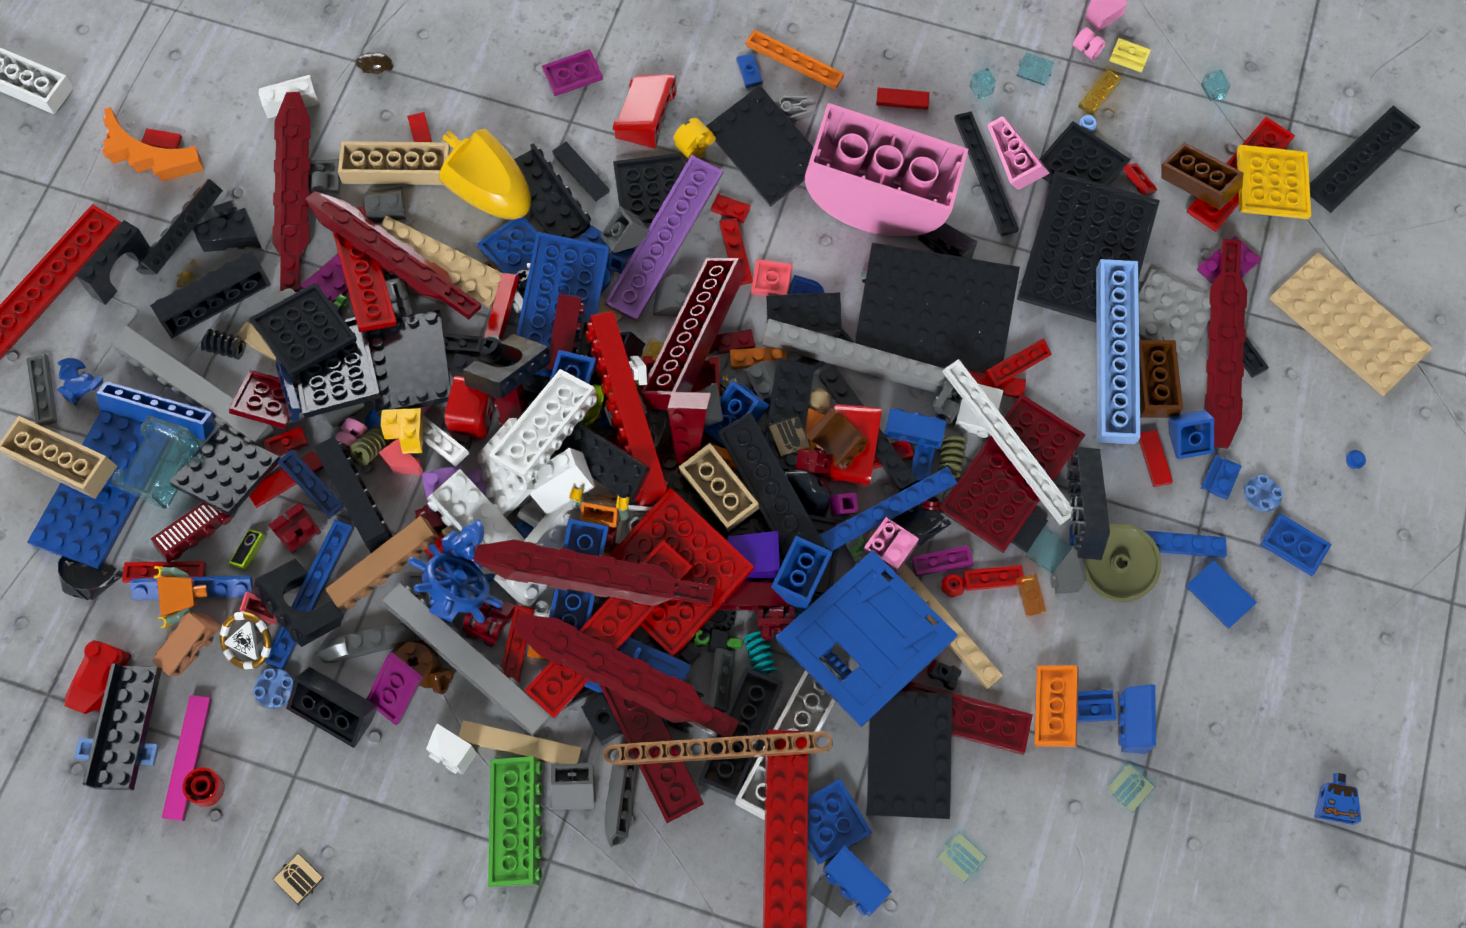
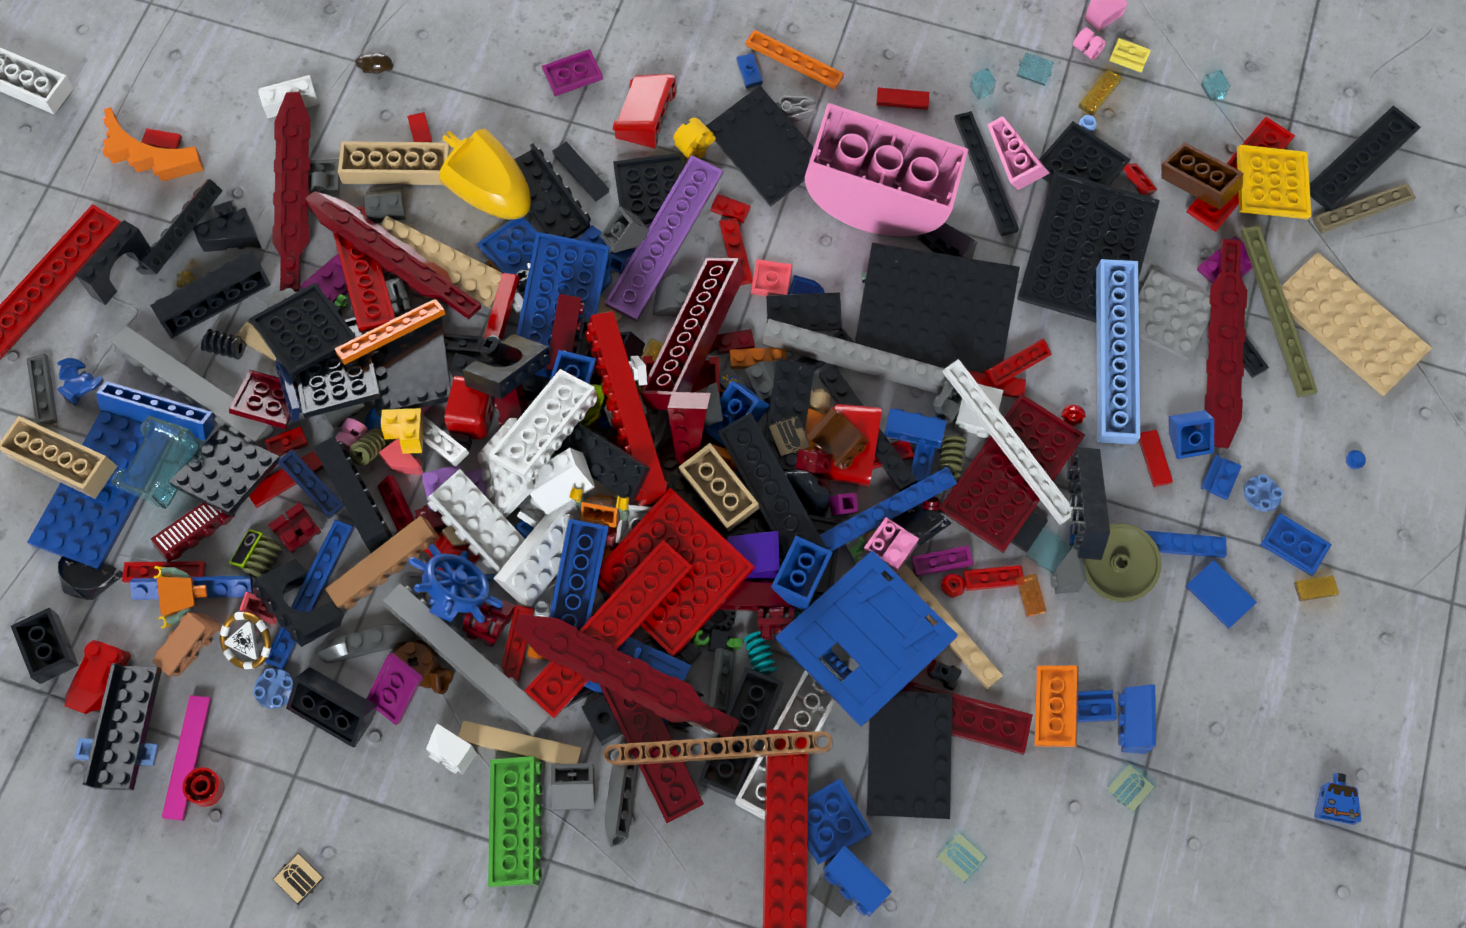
(44, 645): none -> black brick
(263, 557): none -> olive piece
(390, 331): none -> orange plate
(395, 502): none -> dark red plate
(462, 544): blue animal -> none
(588, 573): dark red plate -> none
(1073, 414): none -> red plate
(1159, 379): reddish brown brick -> none
(1278, 312): none -> olive plate
(1316, 588): none -> clear yellow tile
(1364, 208): none -> dark tan tile

